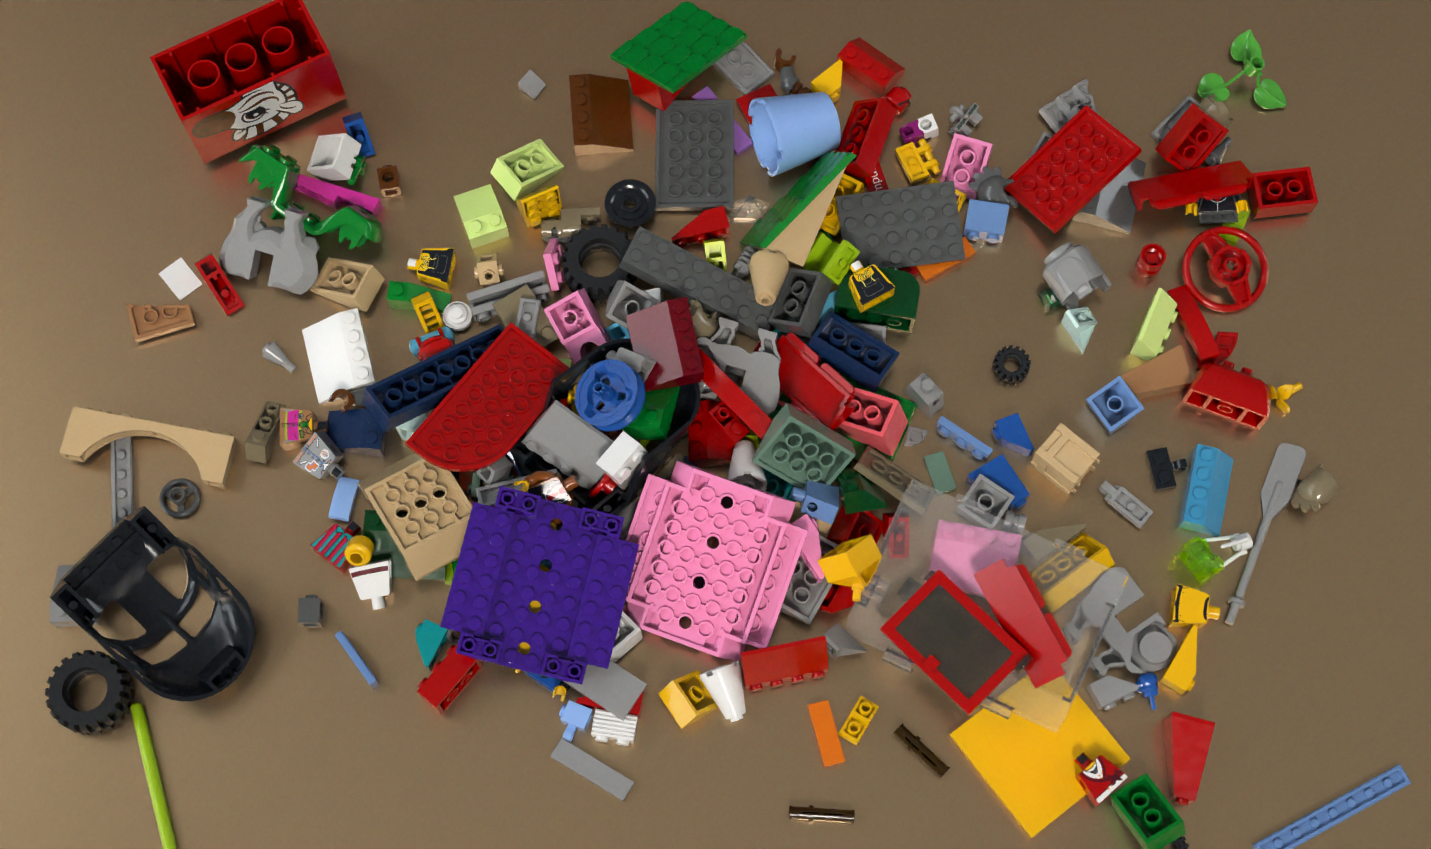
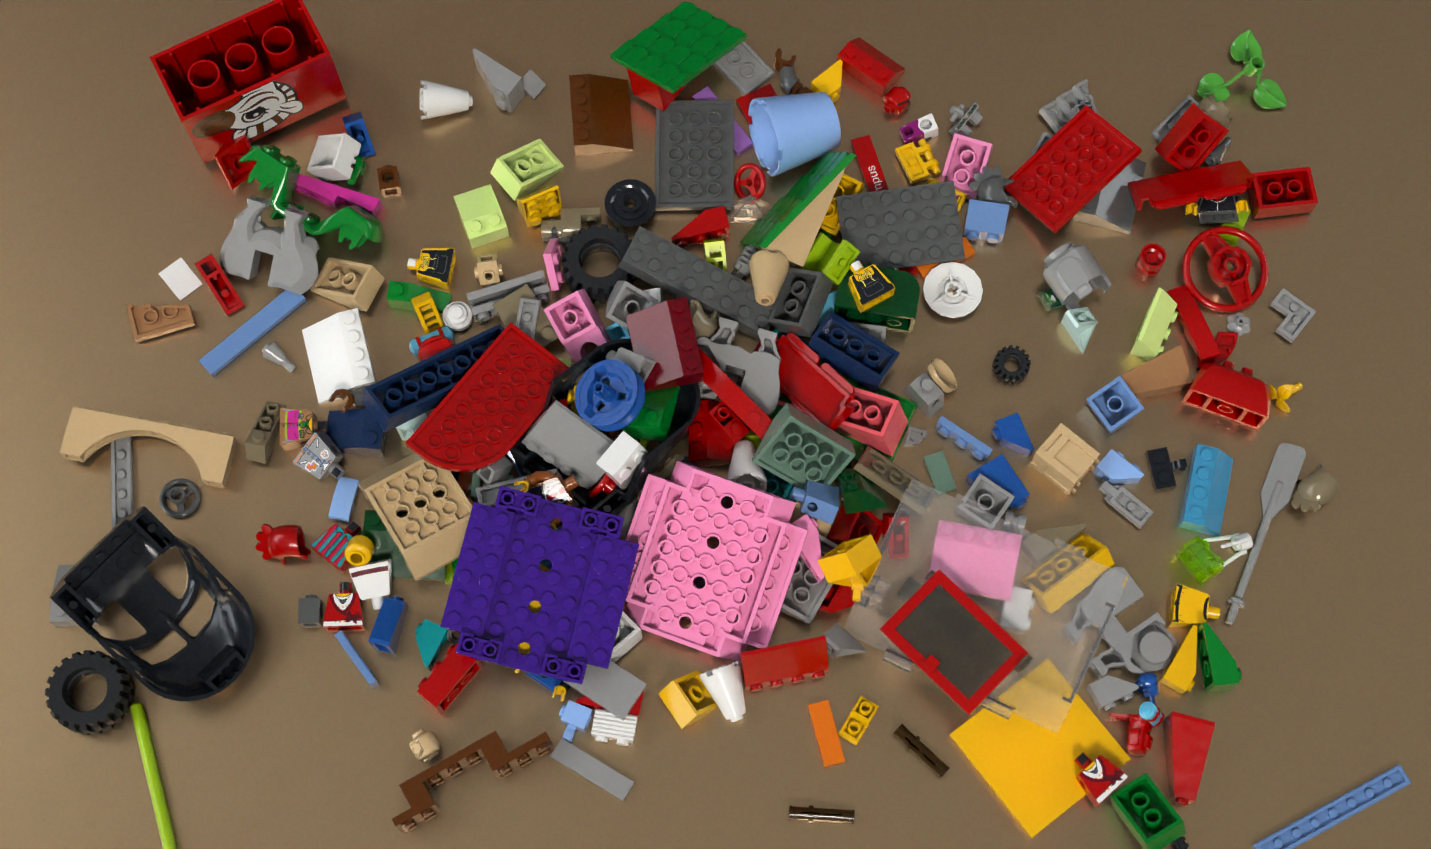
(228, 159): none -> red slope
(251, 331): none -> medium blue tile
(282, 542): none -> red piece
(344, 610): none -> torso
(389, 625): none -> blue slope
(425, 745): none -> tan head
(442, 100): none -> white cone
(501, 82): none -> light grey slope
(501, 762): none -> reddish brown bracket
(753, 182): none -> red piece
(866, 135): red slope -> none
(942, 375): none -> tan piece
(959, 278): none -> white piece
(1019, 612): red slope -> none
(1118, 470): none -> light blue slope
(1140, 727): none -> red piece
(1216, 663): none -> green slope
(1235, 326): none -> light grey plant
(1296, 314): none -> light grey plate

